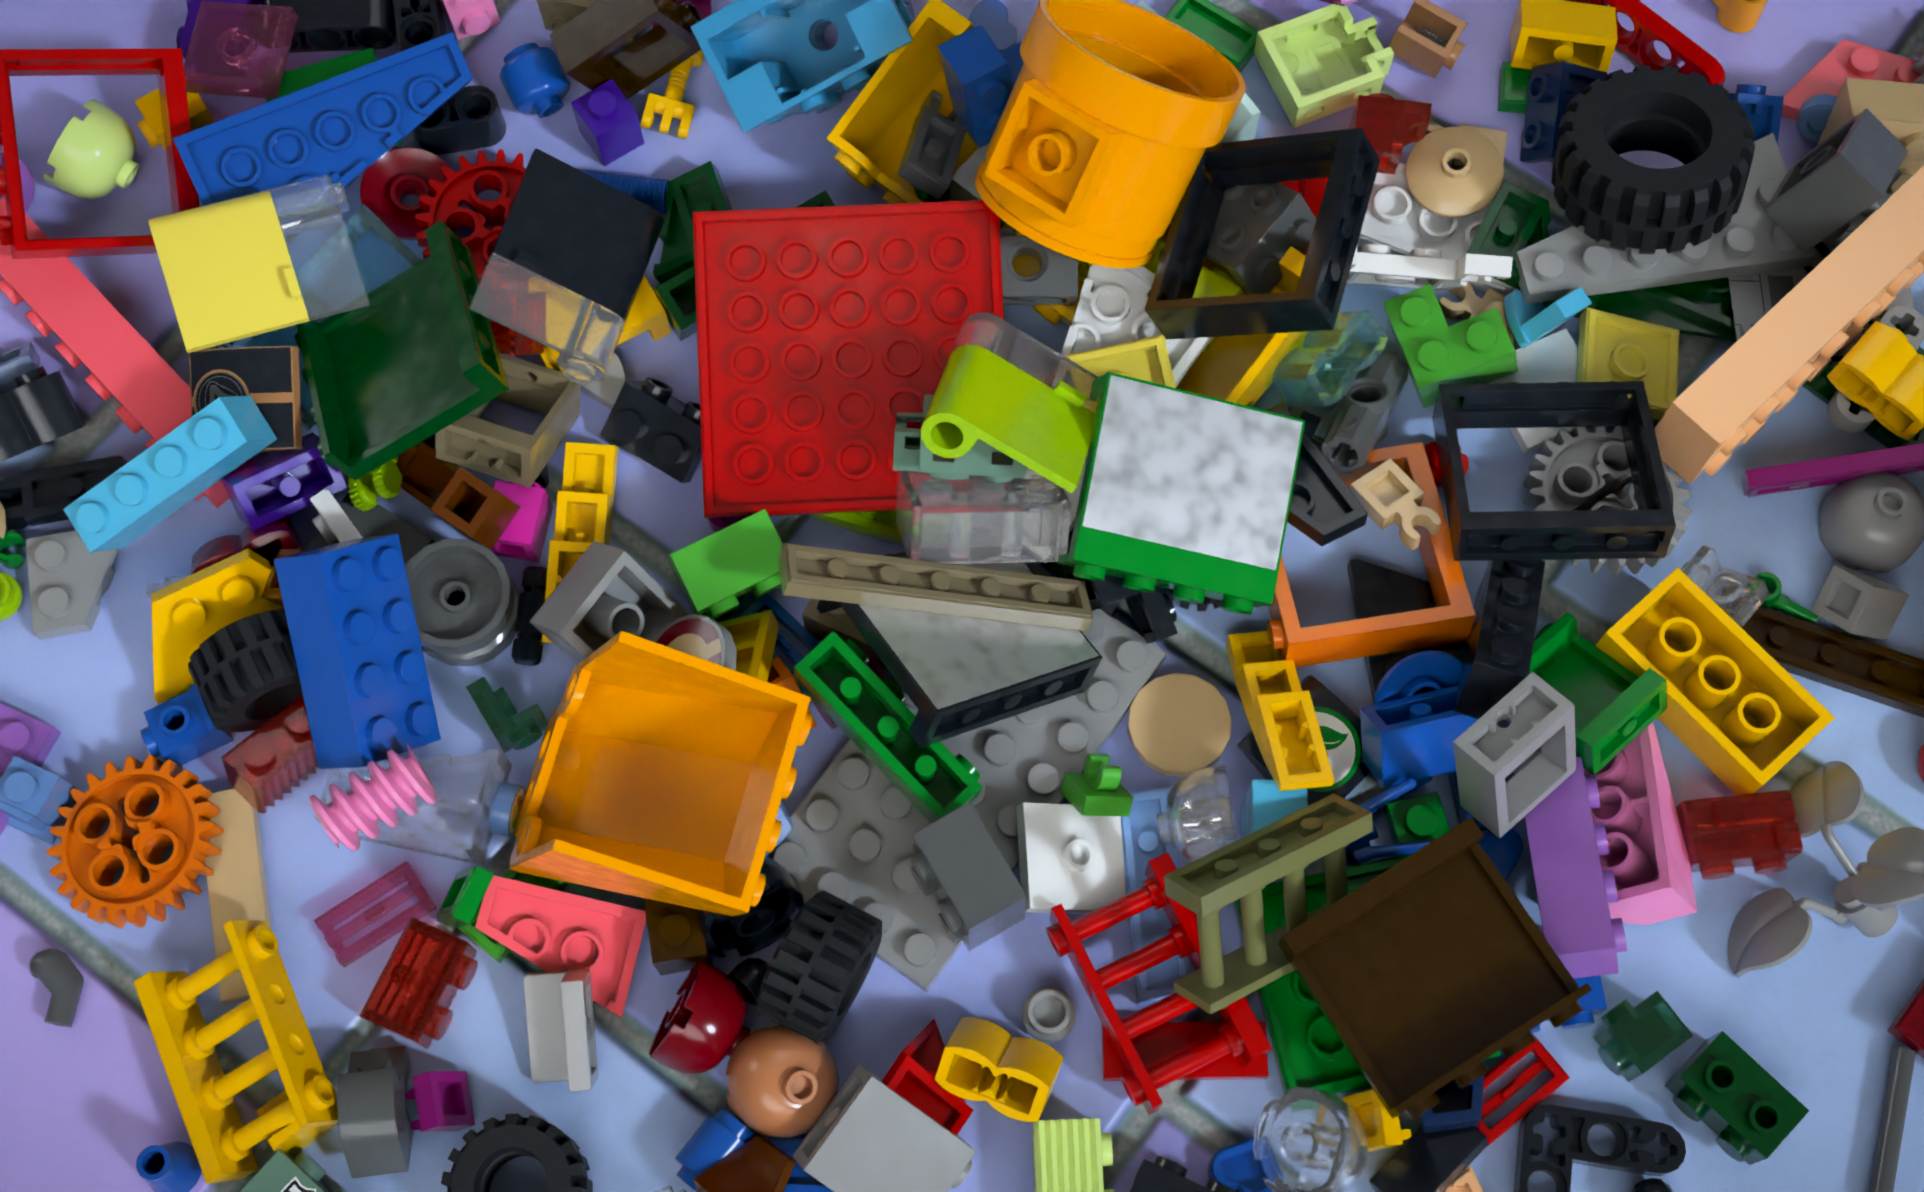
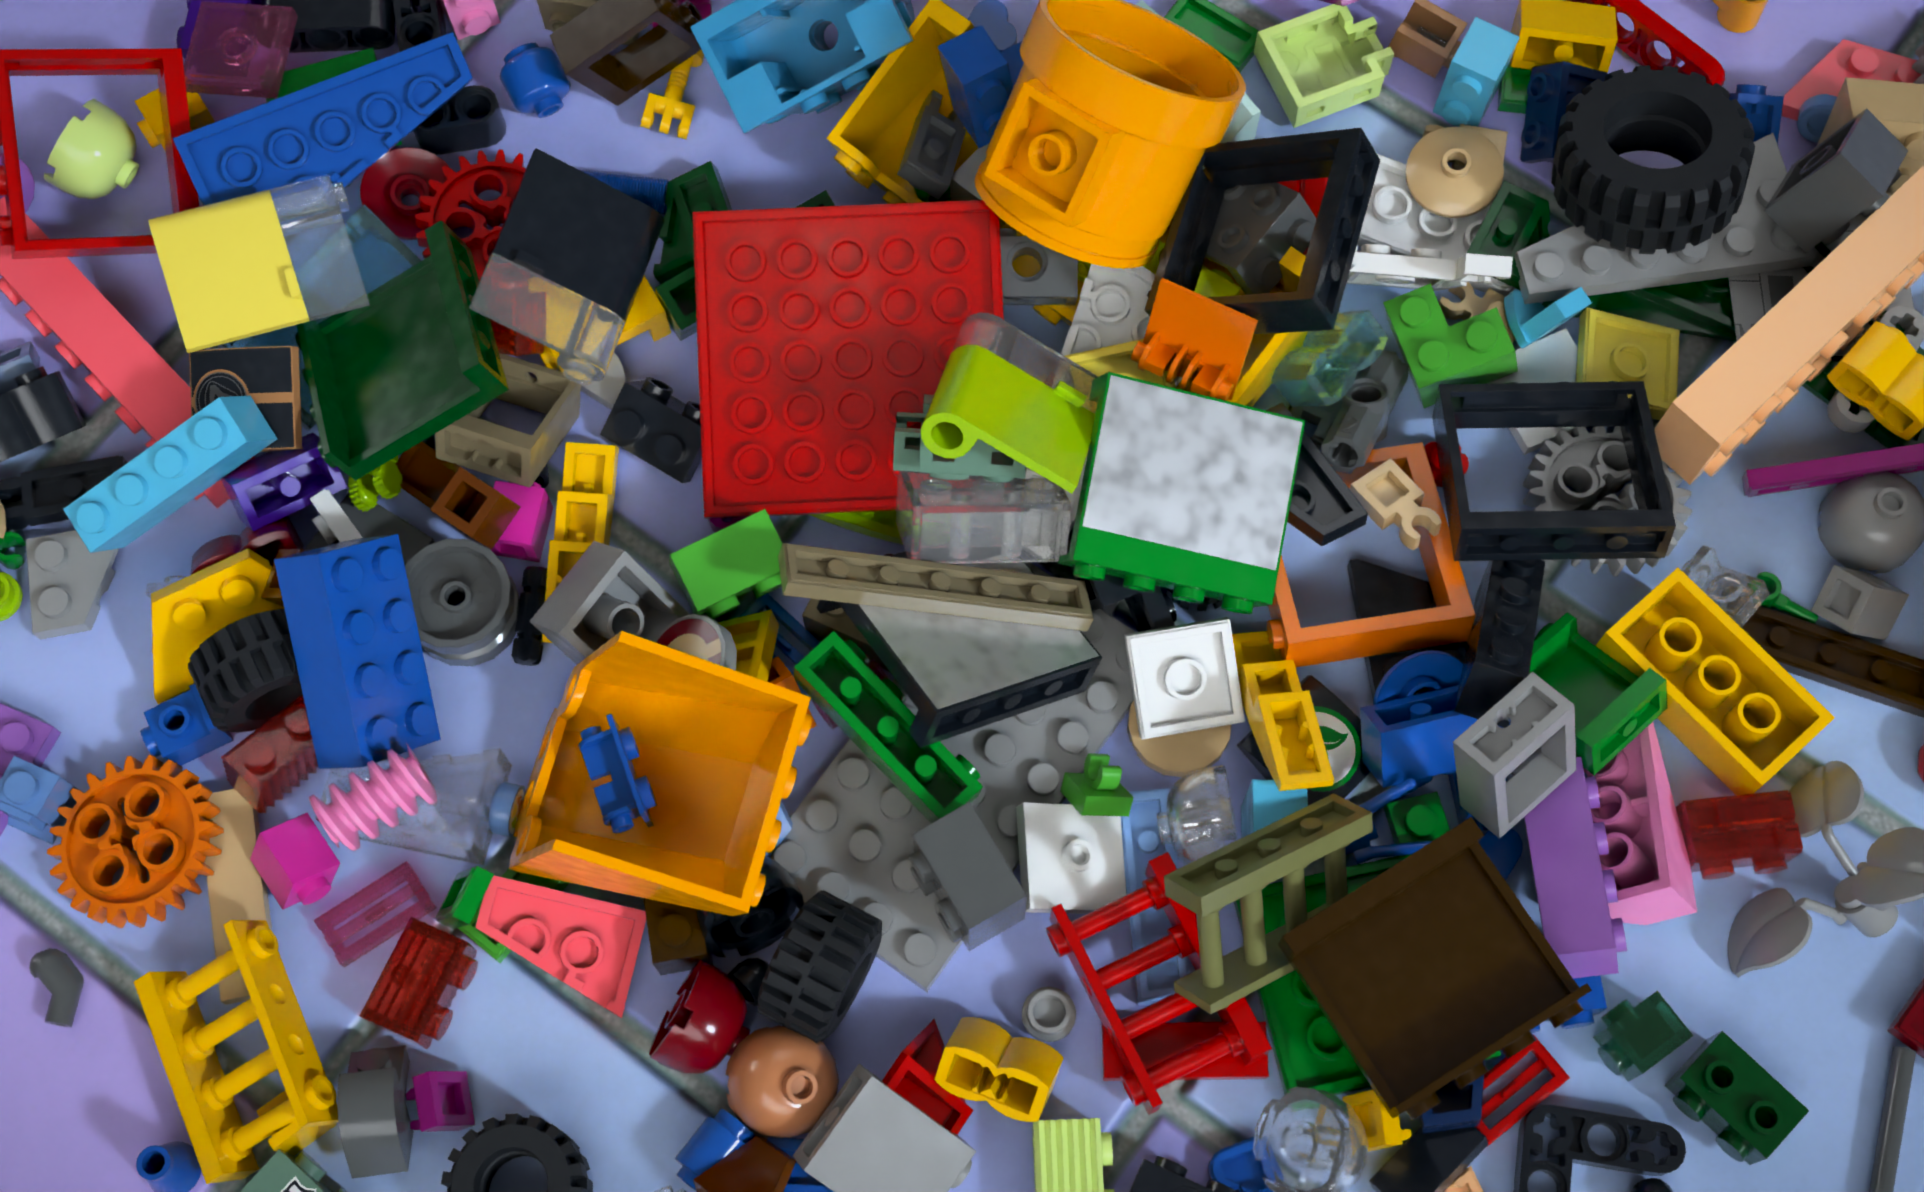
(295, 861): none -> dark pink brick
(507, 725): clear green bracket -> none
(561, 1028): light grey panel -> none
(608, 122): dark purple brick -> none
(613, 754): none -> blue hinge
(1184, 678): none -> white plate
(1195, 341): none -> orange hinge
(1390, 125): clear red brick -> none
(1475, 73): none -> medium azure brick

